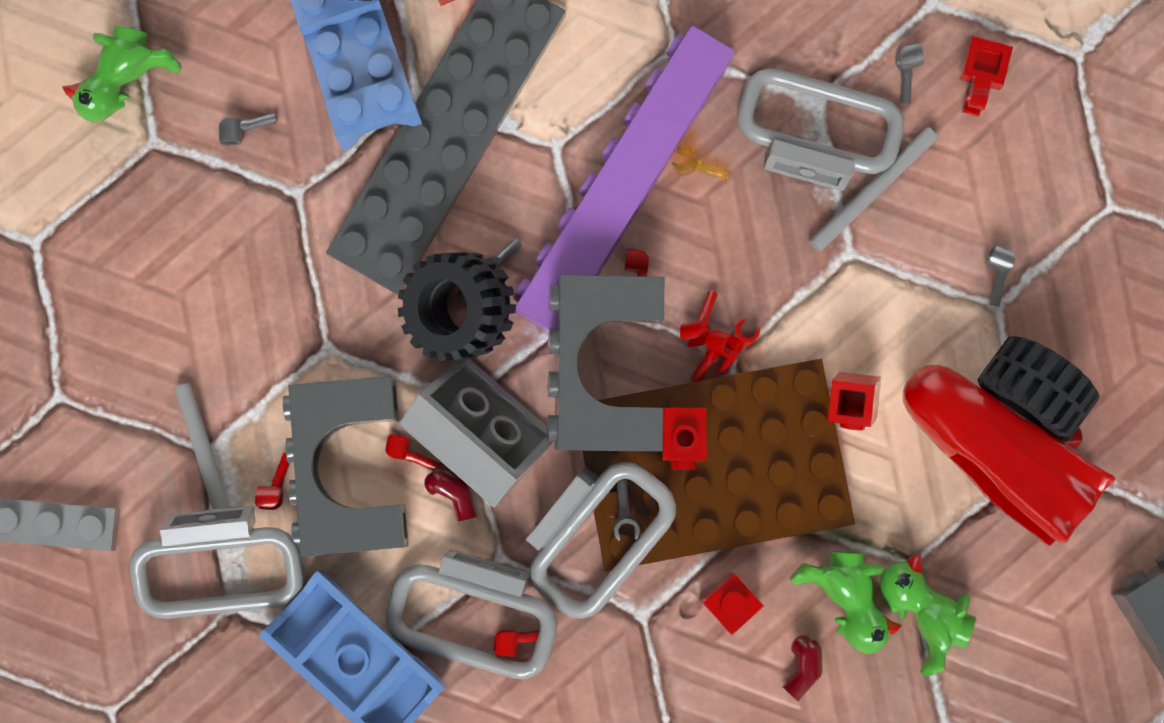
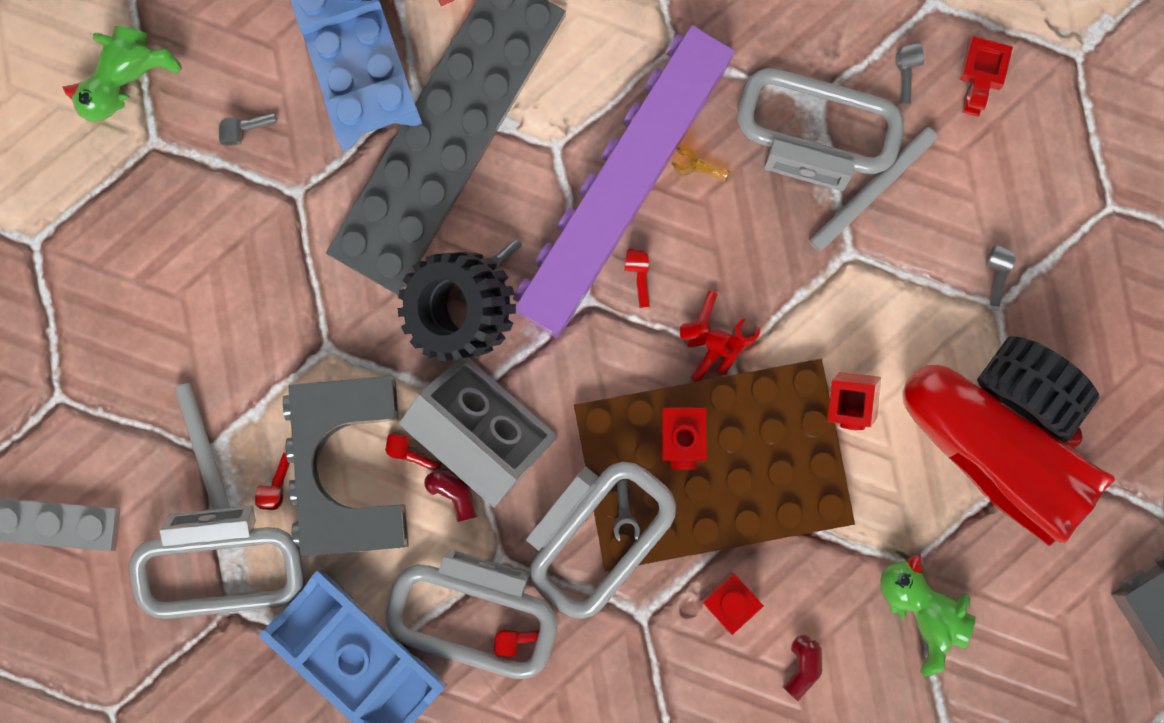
(579, 418): dark grey arch -> none
(851, 587): bright green animal -> none

